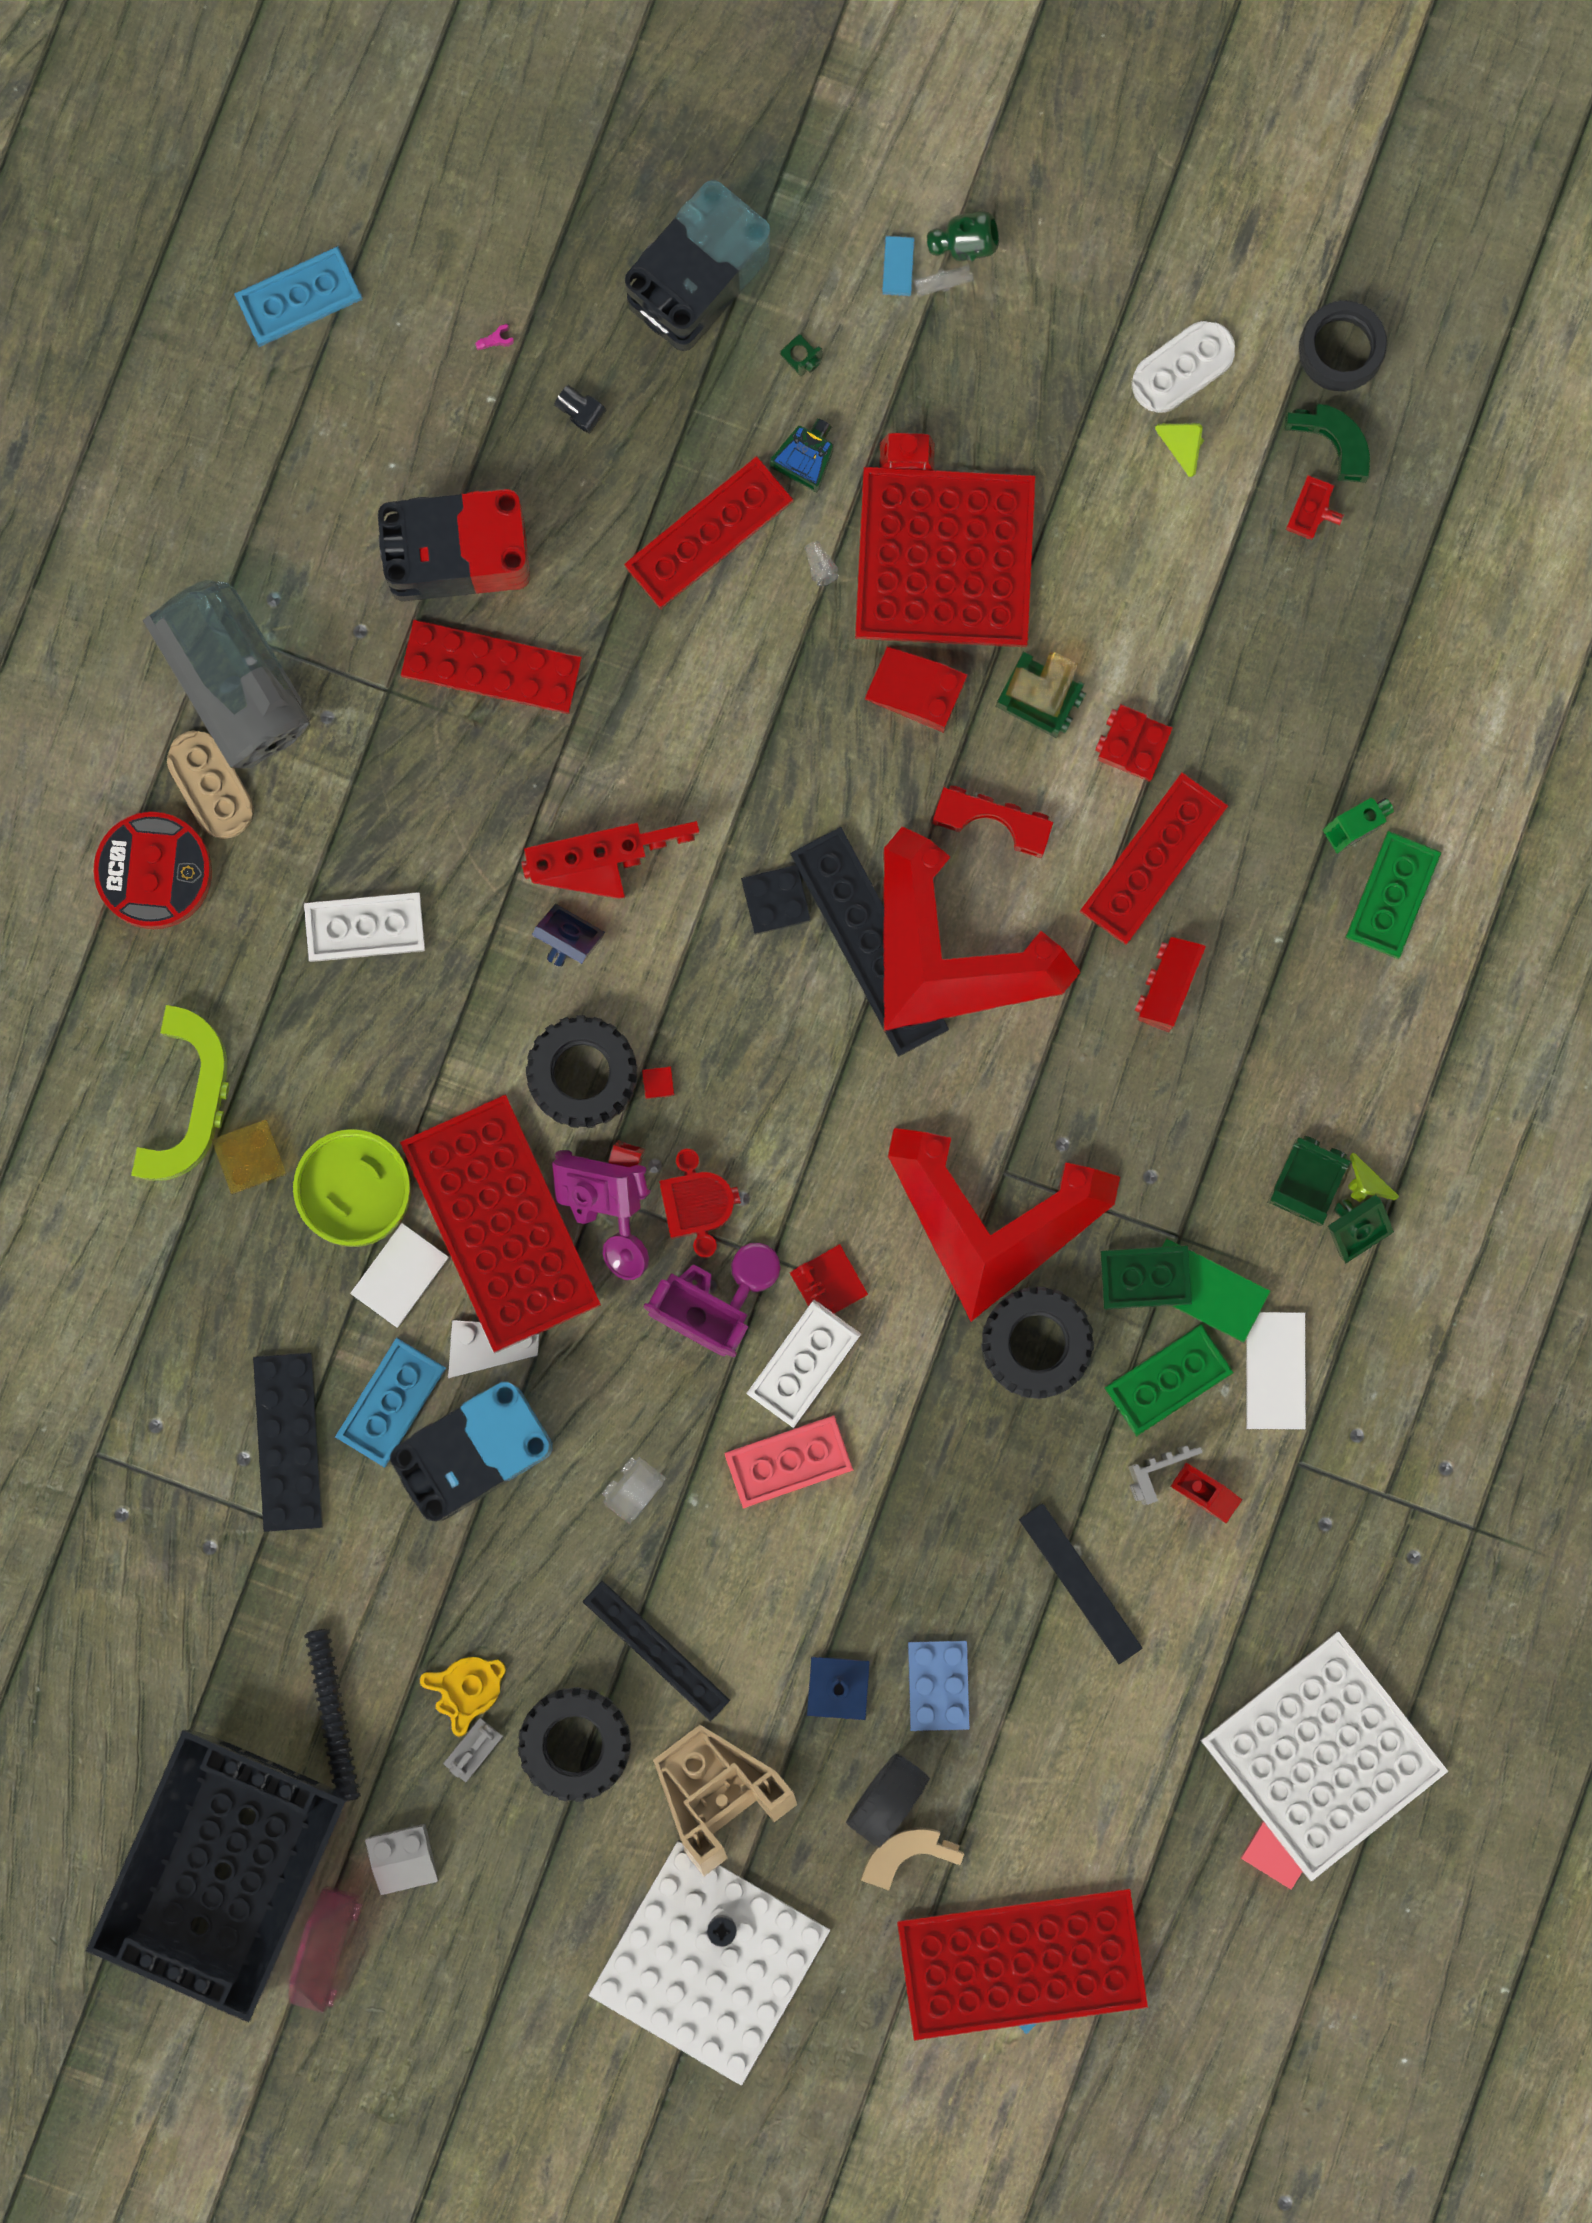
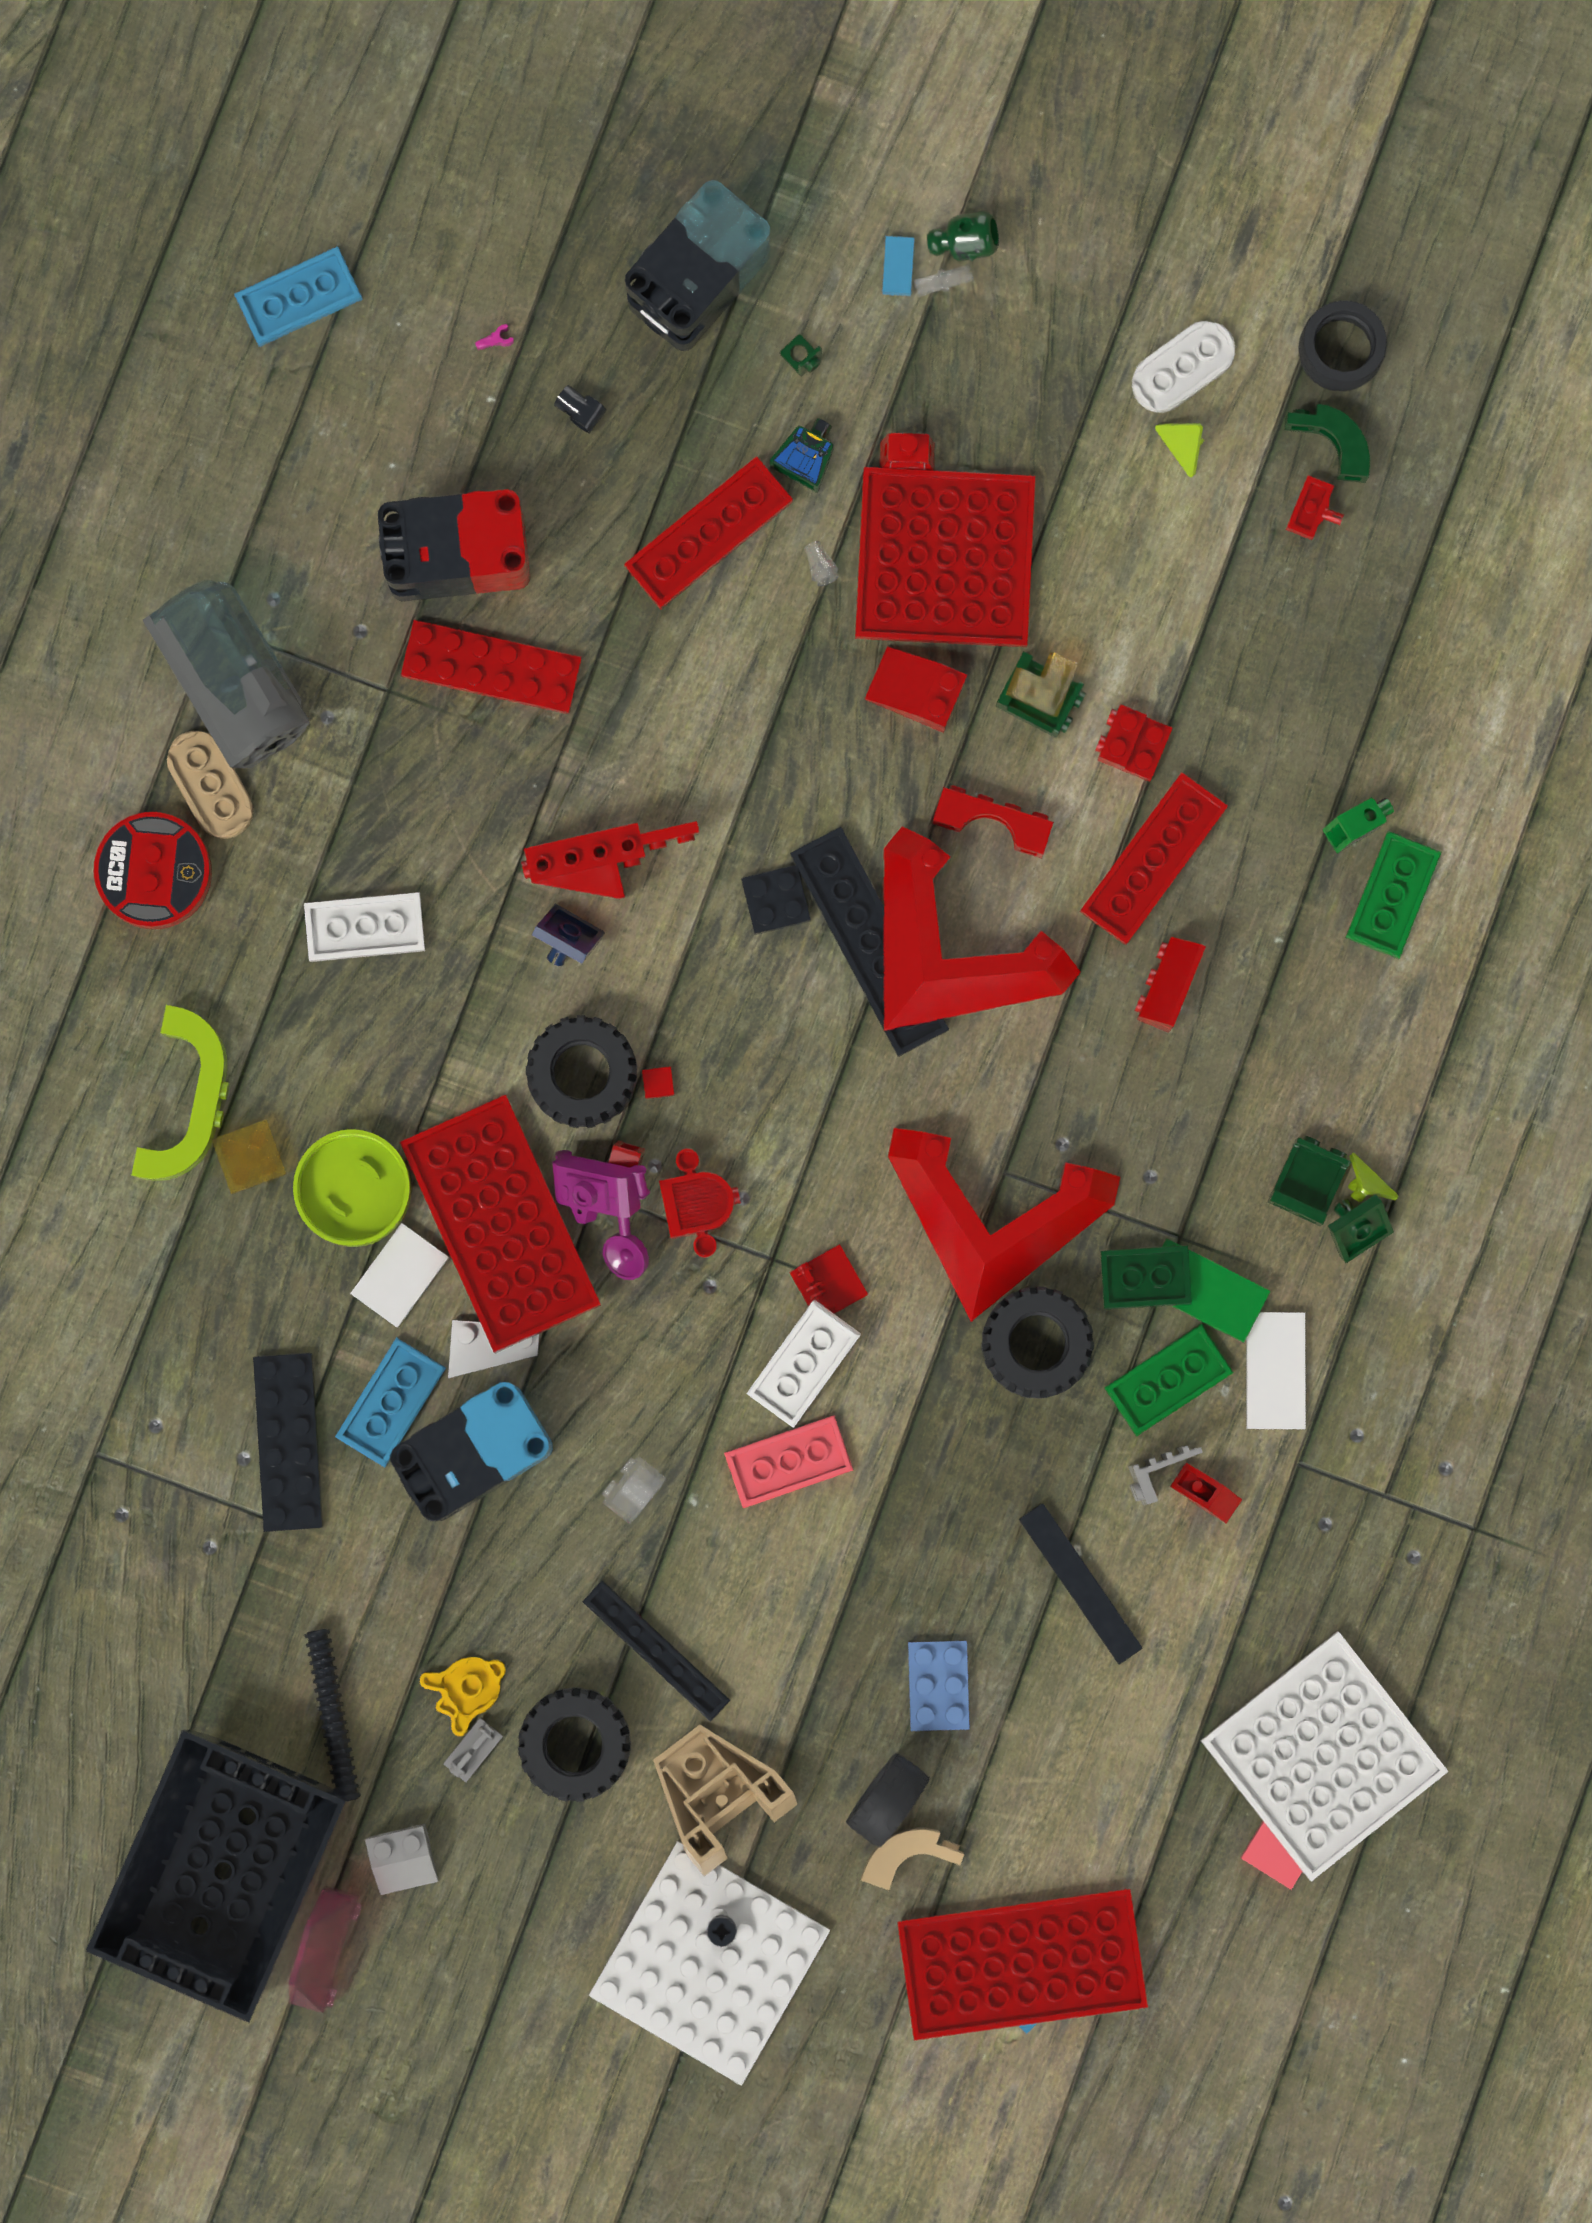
(704, 1317): magenta piece -> none
(838, 1688): dark blue tile -> none

